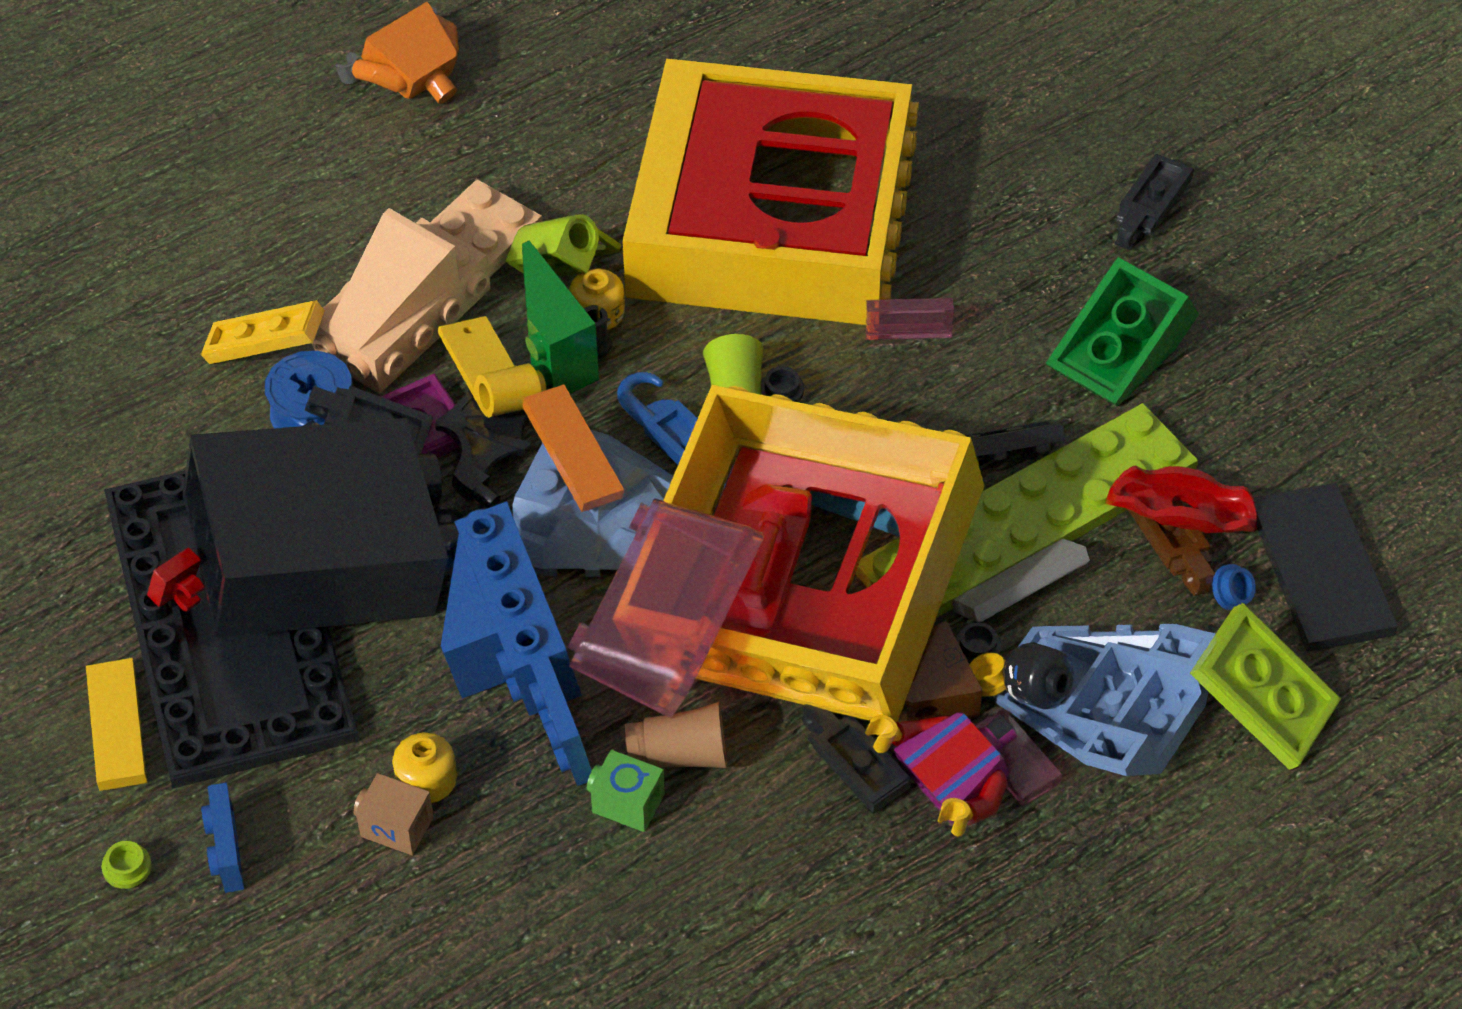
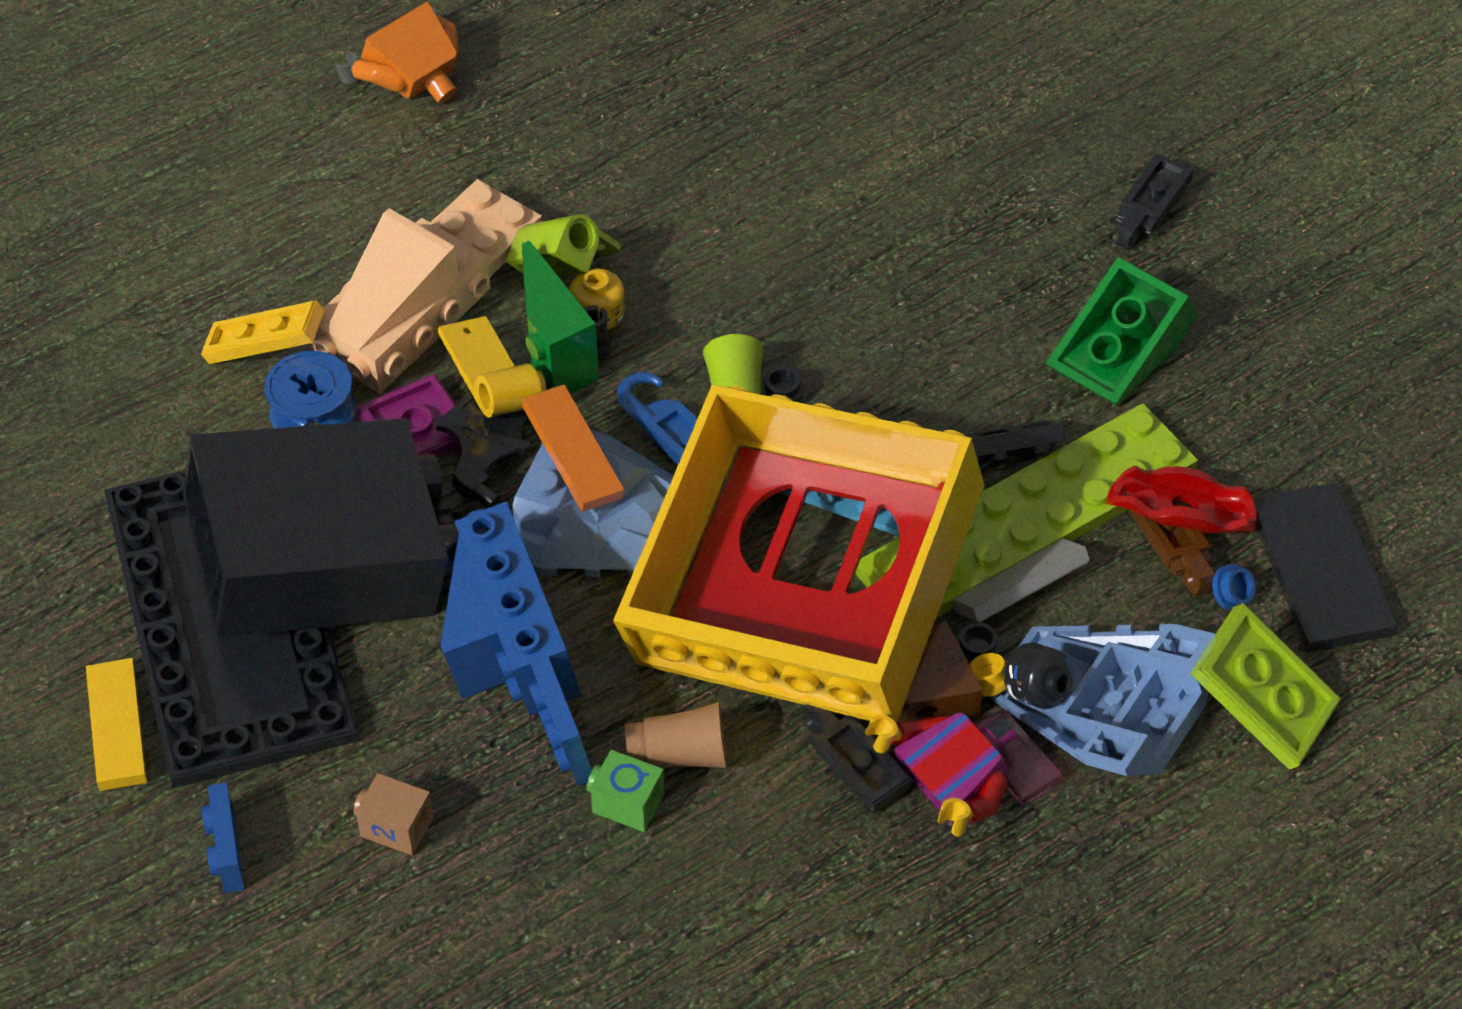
(126, 864): lime plate -> none
(177, 580): red tile -> none
(361, 406): black hinge -> none
(426, 763): yellow head -> none
(665, 604): clear pink windscreen -> none
(719, 241): door -> none
(784, 519): red piece -> none
(909, 318): clear pink tile -> none

